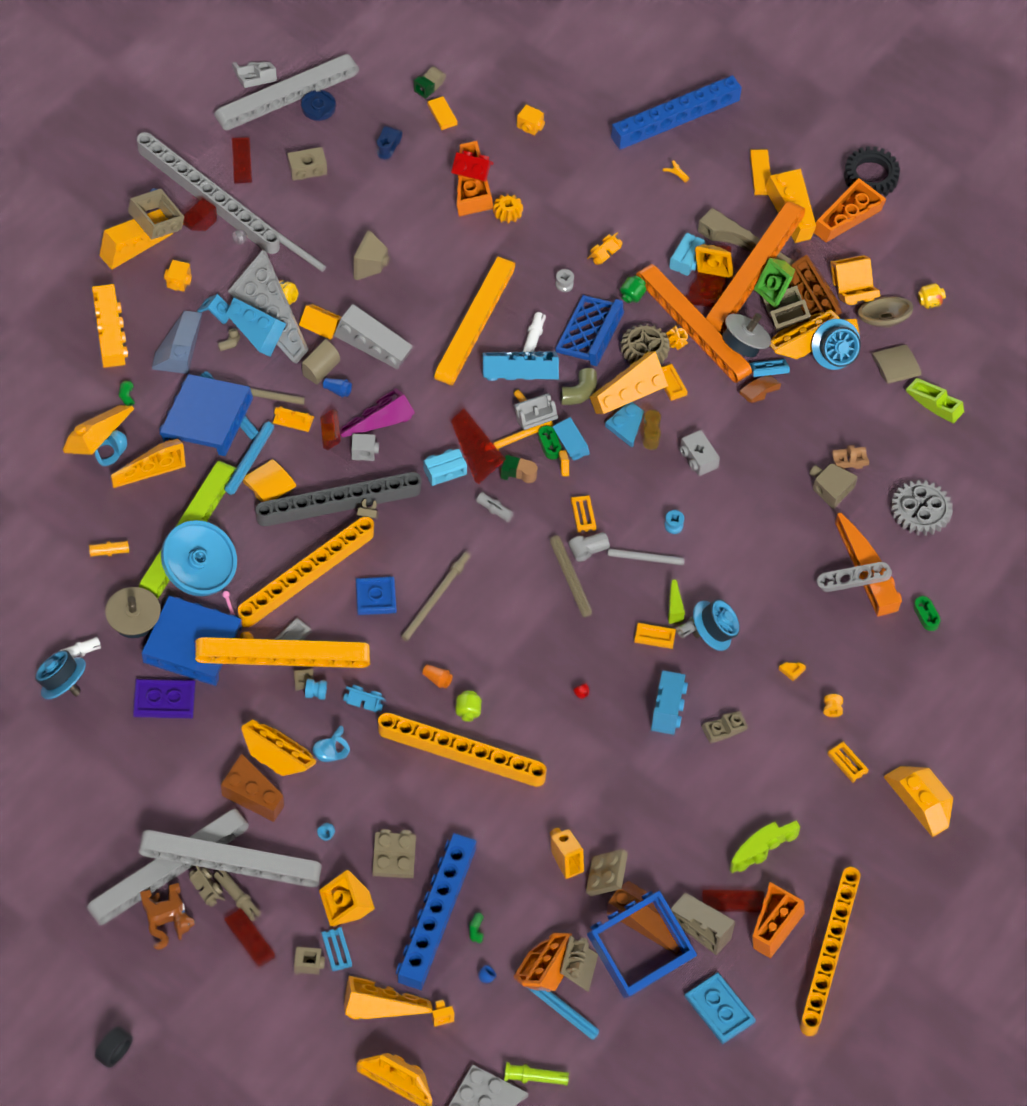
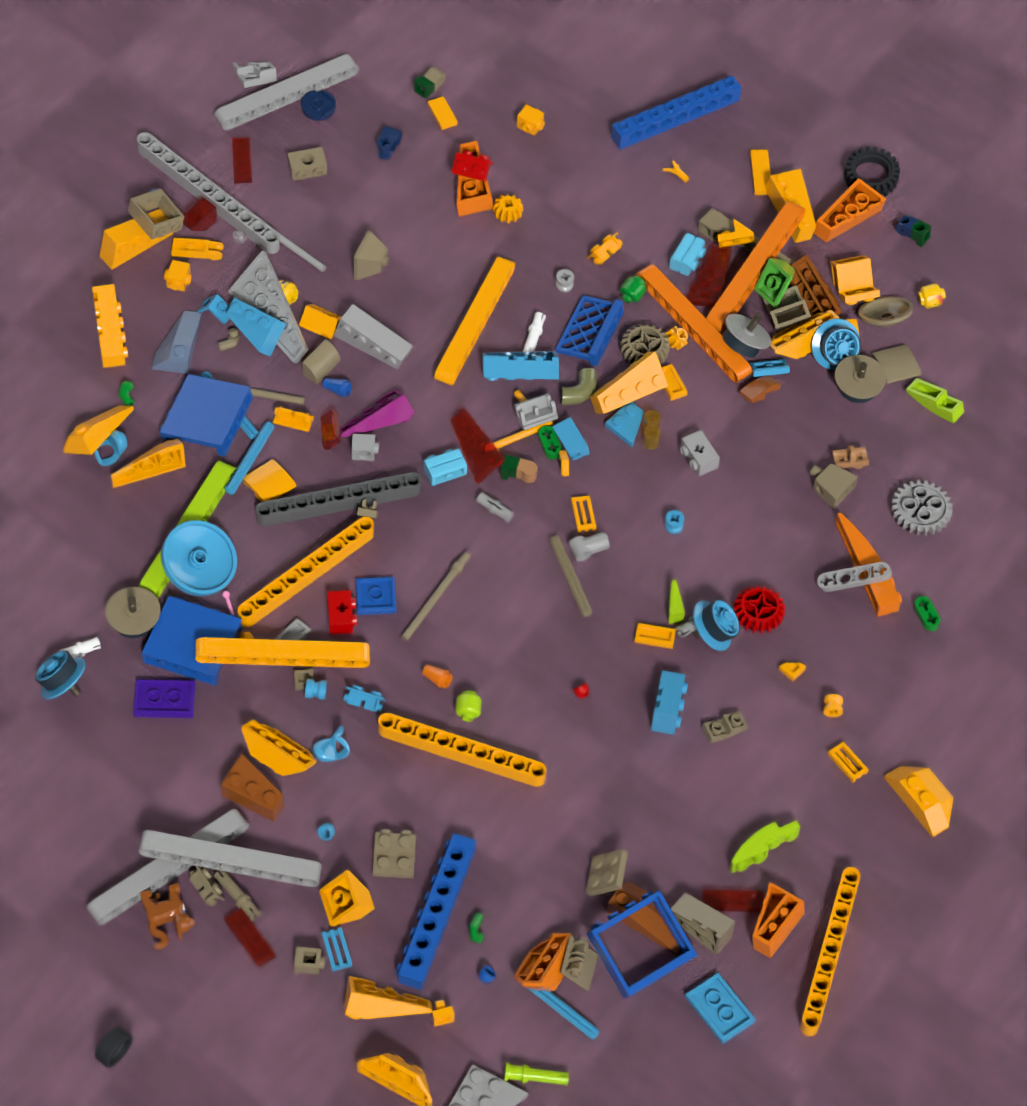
(109, 548): light orange pin -> none
(196, 248): none -> light orange hinge
(340, 612): none -> red brick
(567, 852): light orange torso -> none
(646, 556): light grey bar -> none
(714, 260): light orange slope -> none
(741, 236): none -> light orange slope
(771, 610): none -> red gear
(860, 378): none -> dark tan piece
(914, 229): none -> leg

